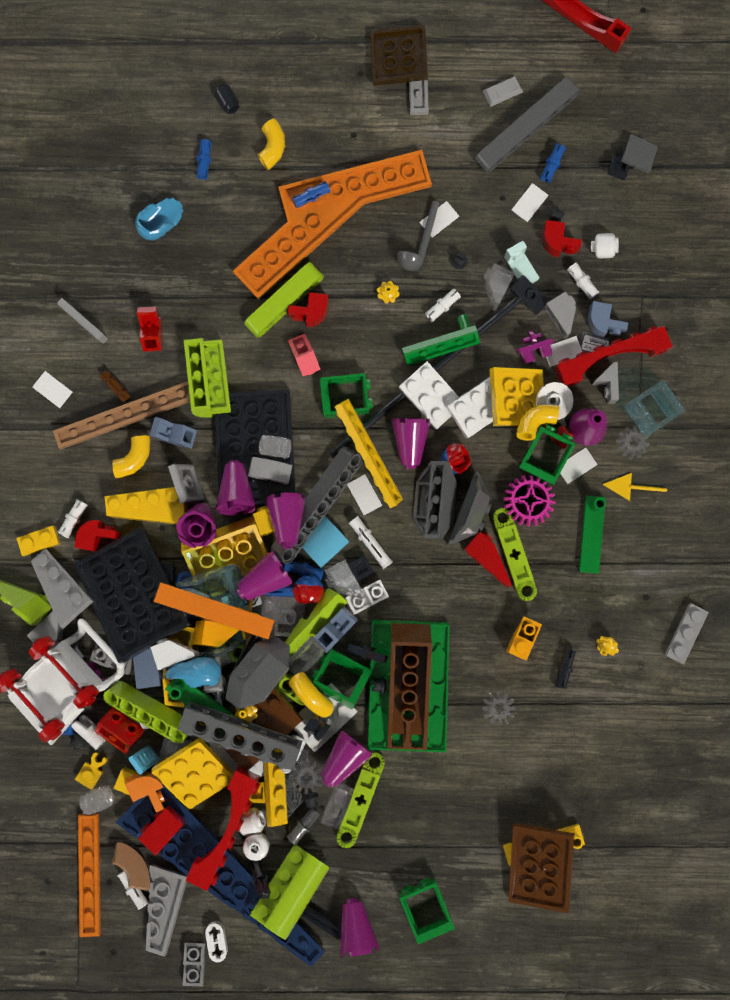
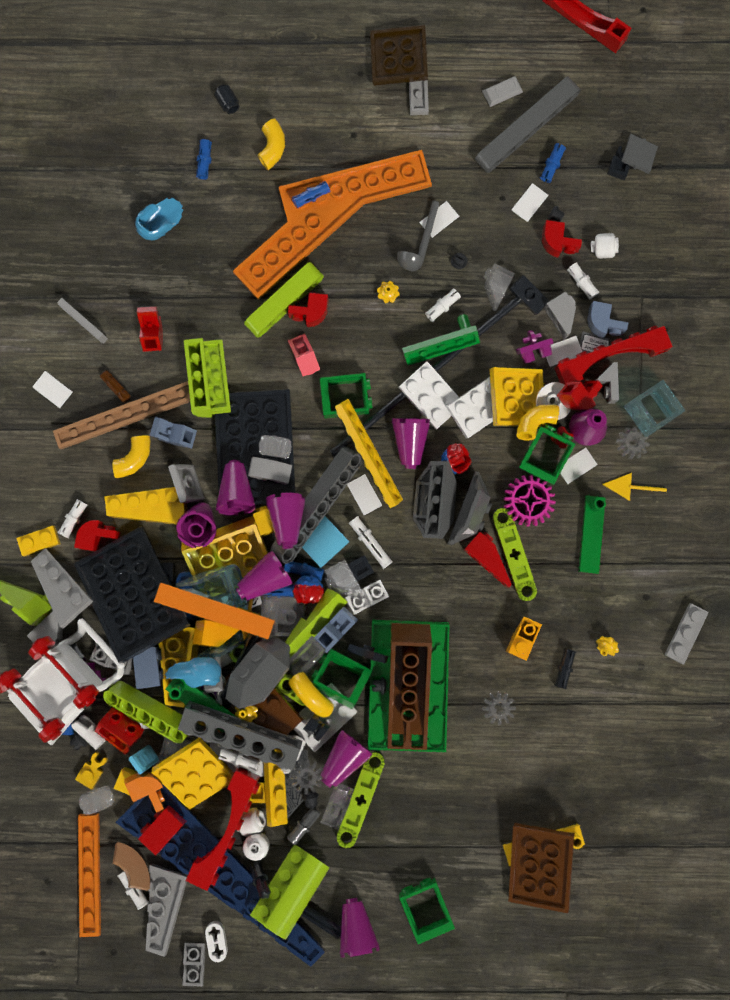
(170, 652): white slope -> none
(239, 760): none -> white pin
(519, 262): light aqua bracket -> none
(578, 395): none -> red brick

